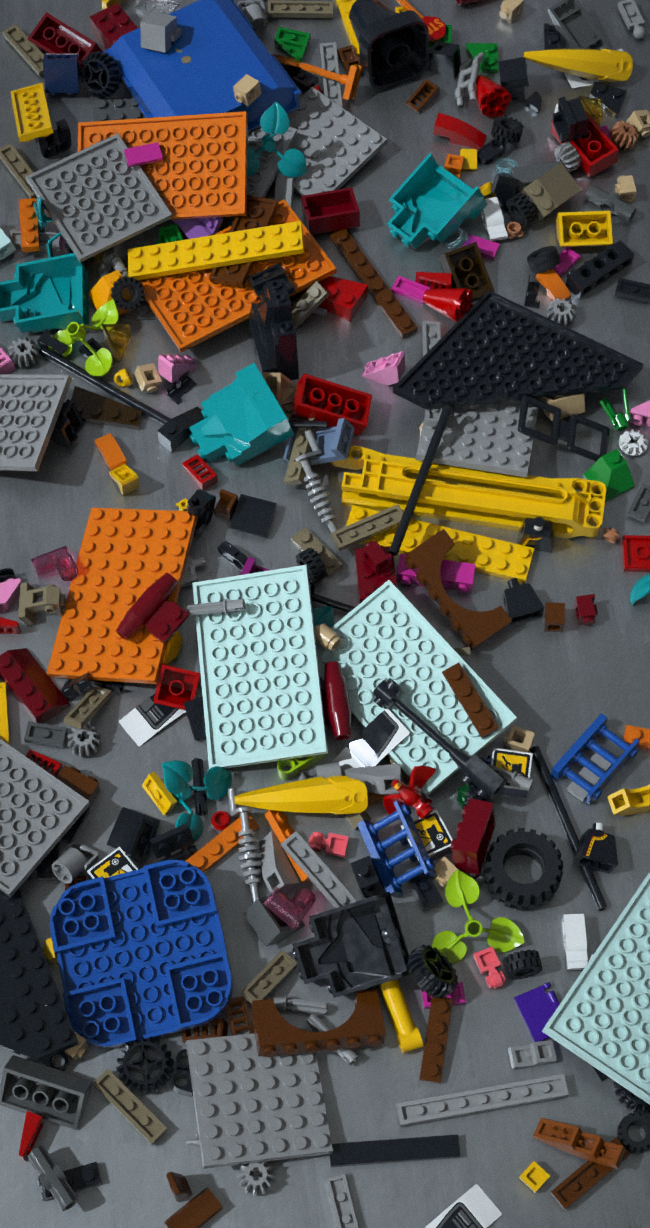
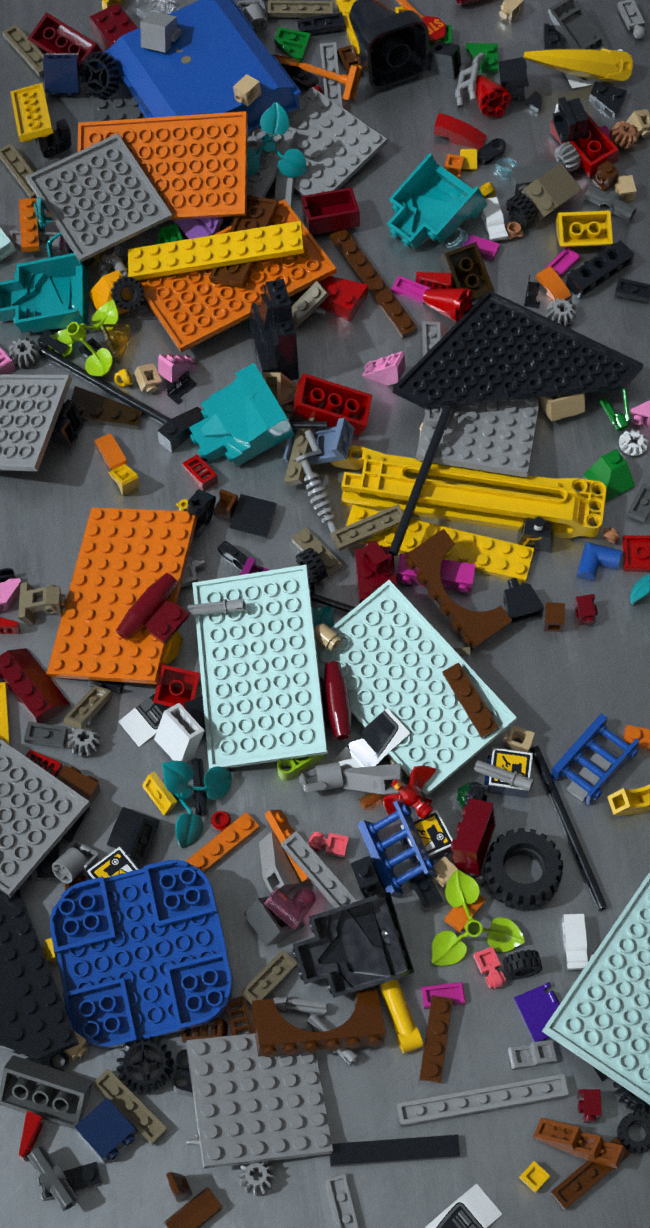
(56, 560): clear pink brick -> none
(69, 684): black piece -> none
(106, 1131): none -> dark blue piece
(143, 154): dark pink tile -> none
(174, 840): black plate -> none
(179, 733): none -> white brick
(248, 848): light grey piece -> none
(270, 274): black slope -> none
(313, 795): yellow piece -> none
(321, 23): none -> black plate
(355, 818): dark tan slope -> none
(426, 85): reddish brown slope -> none
(432, 971): black gear -> none
(457, 916): none -> orange slope
(473, 768): black bar -> none
(504, 187): black slope -> none
(507, 130): black tyre -> none
(543, 259): black tyre -> none
(562, 429): black bar -> none
(589, 1104): none -> dark red brick
(593, 108): clear yellow slope -> none
(596, 555): none -> blue brick
(597, 850): black torso -> none
(606, 175): none -> reddish brown brick

